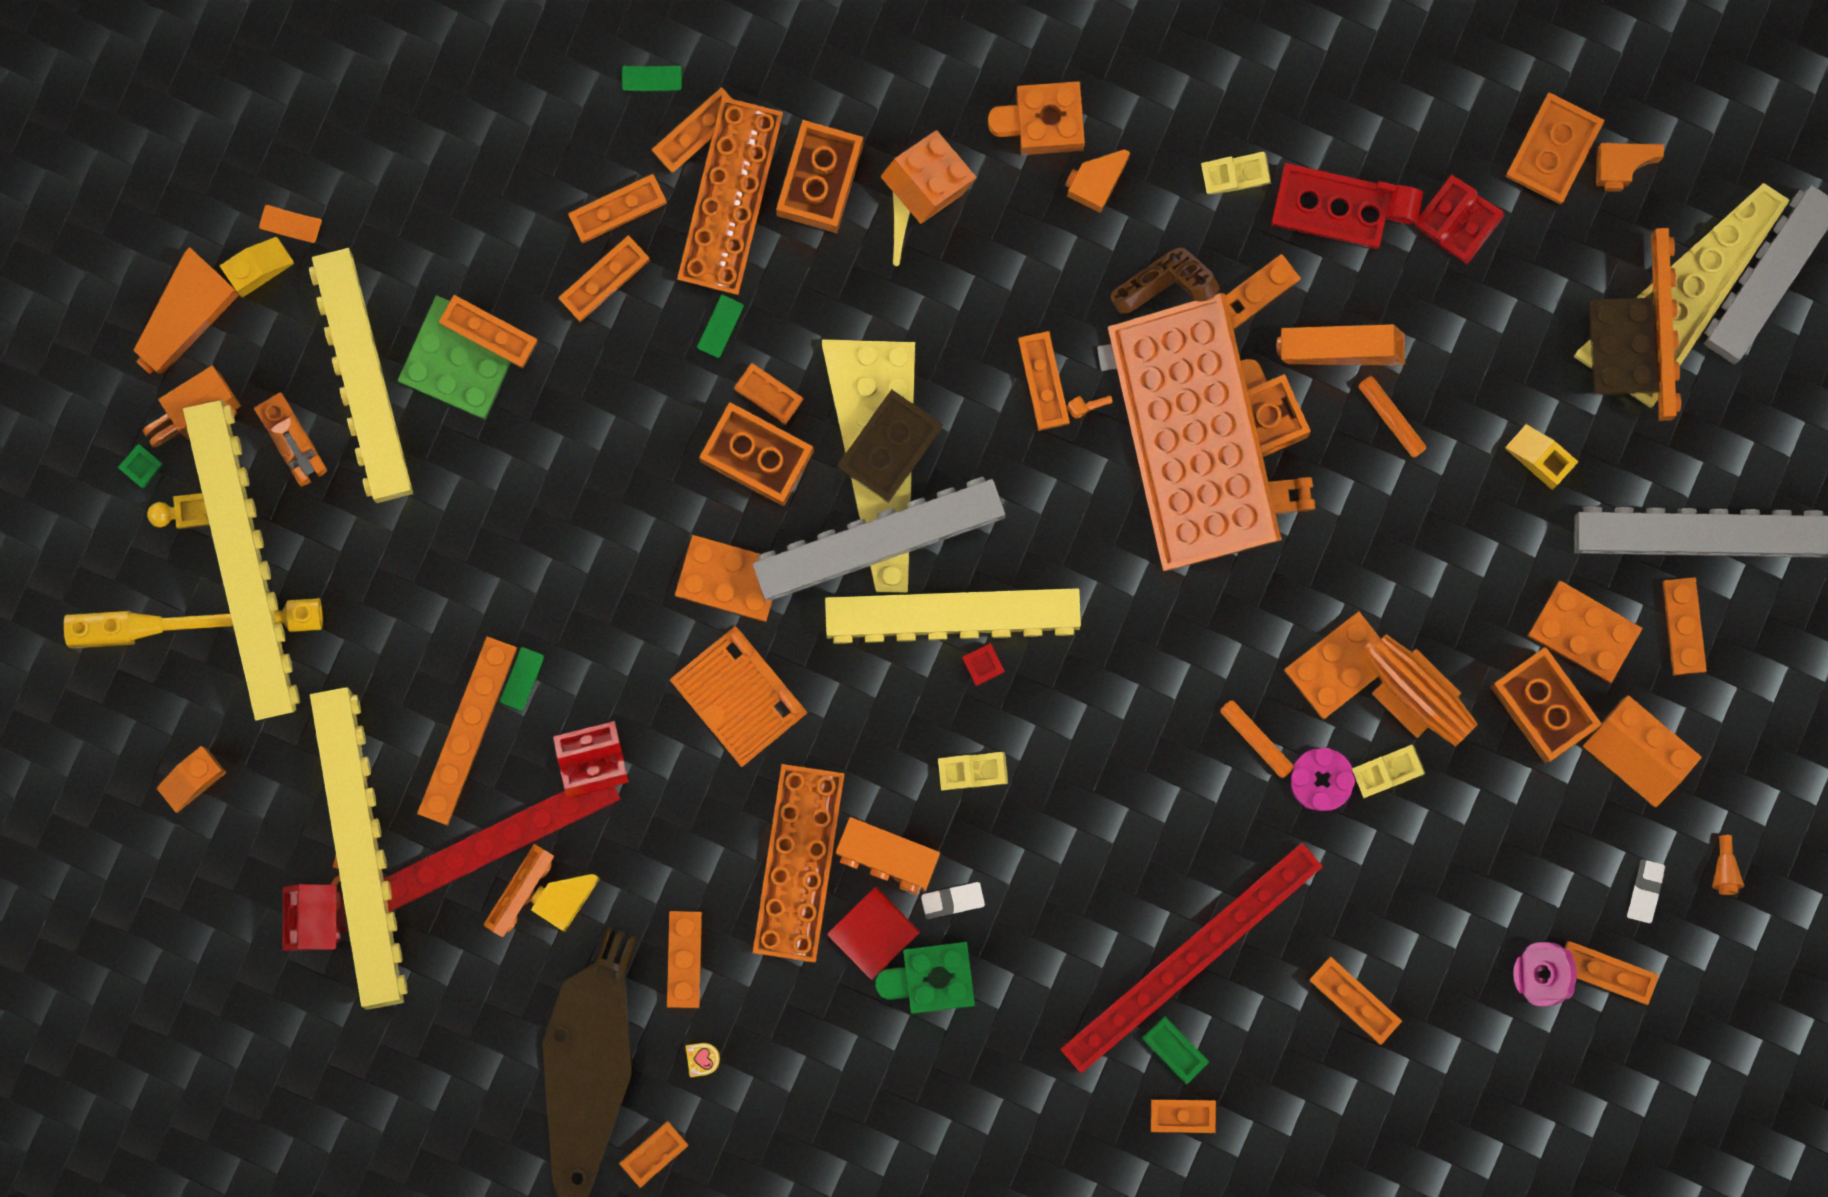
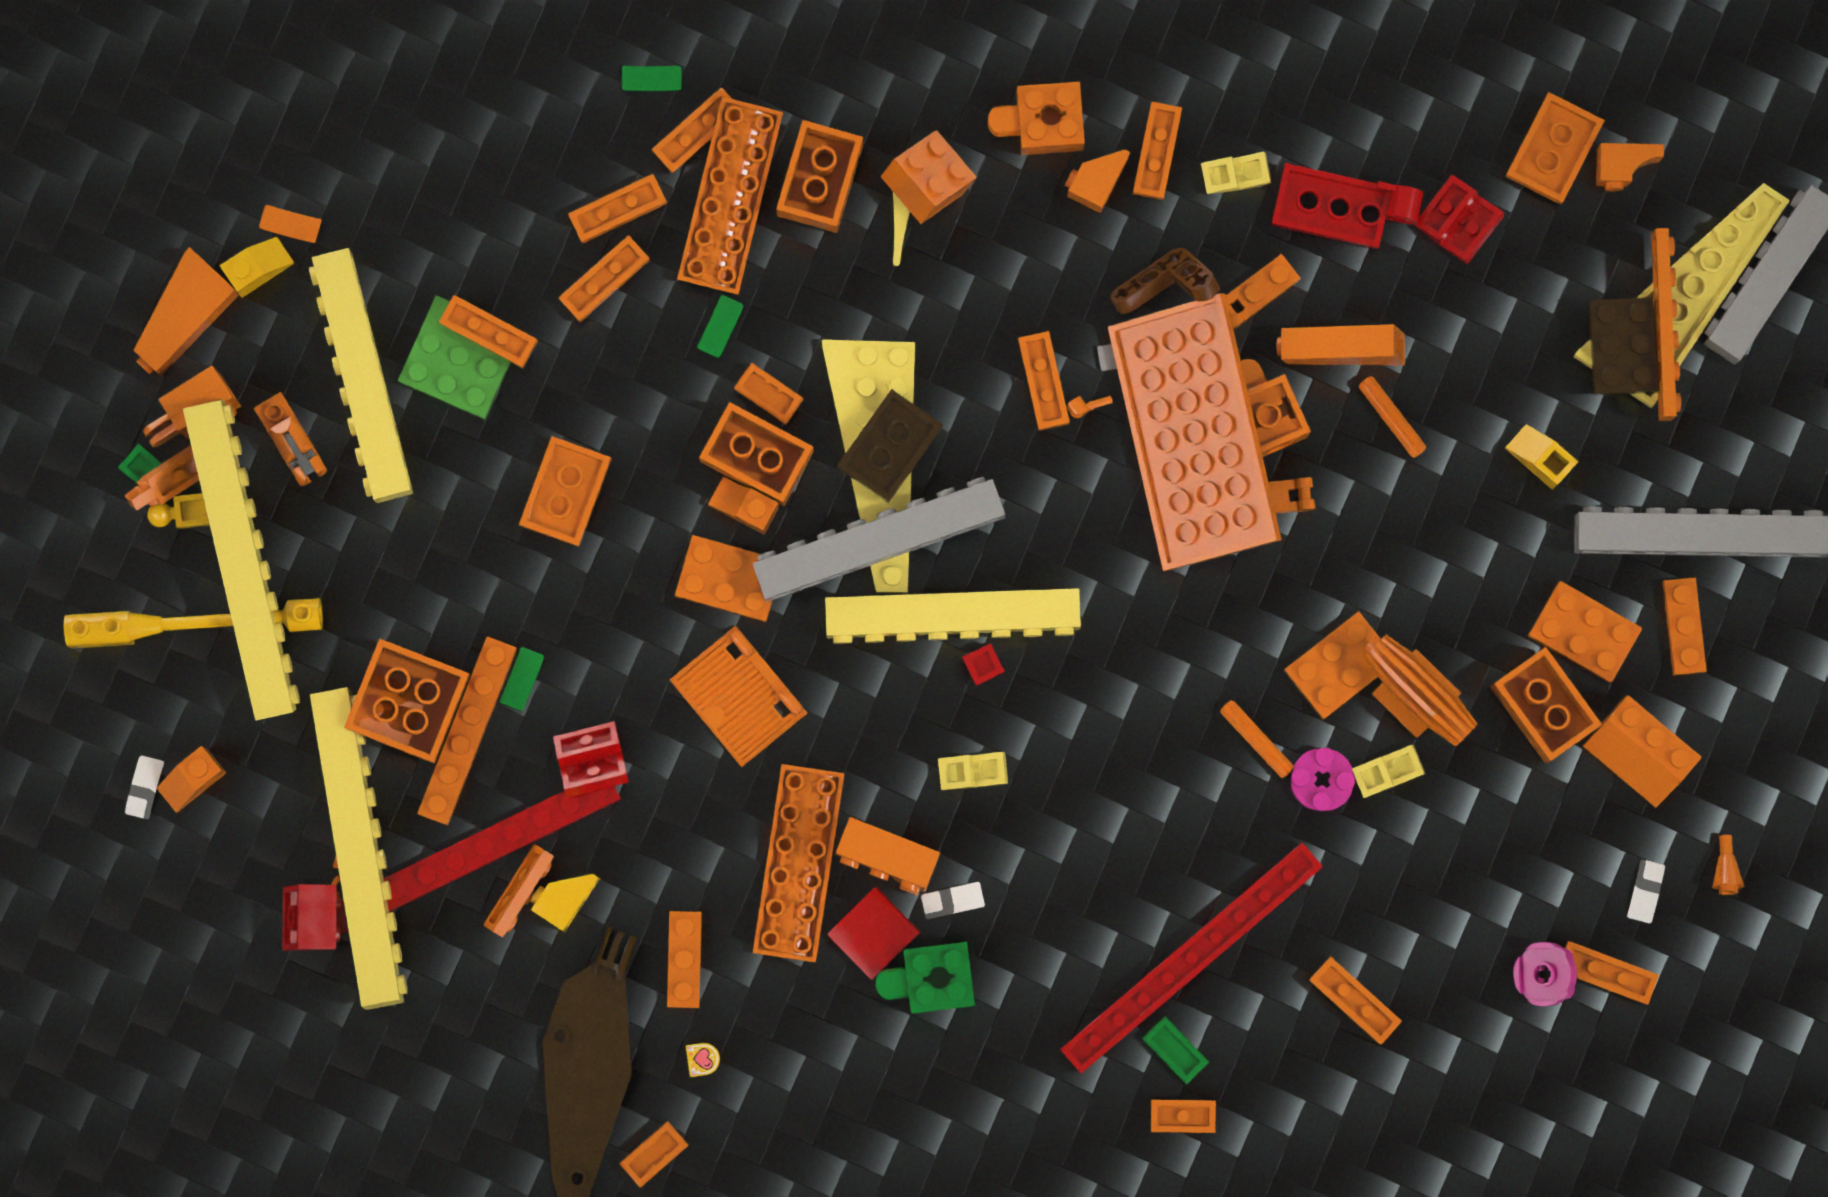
(143, 787): none -> white sticker
(165, 481): none -> orange hinge
(407, 701): none -> orange slope
(565, 491): none -> orange plate
(744, 505): none -> orange arch
(1157, 151): none -> orange plate

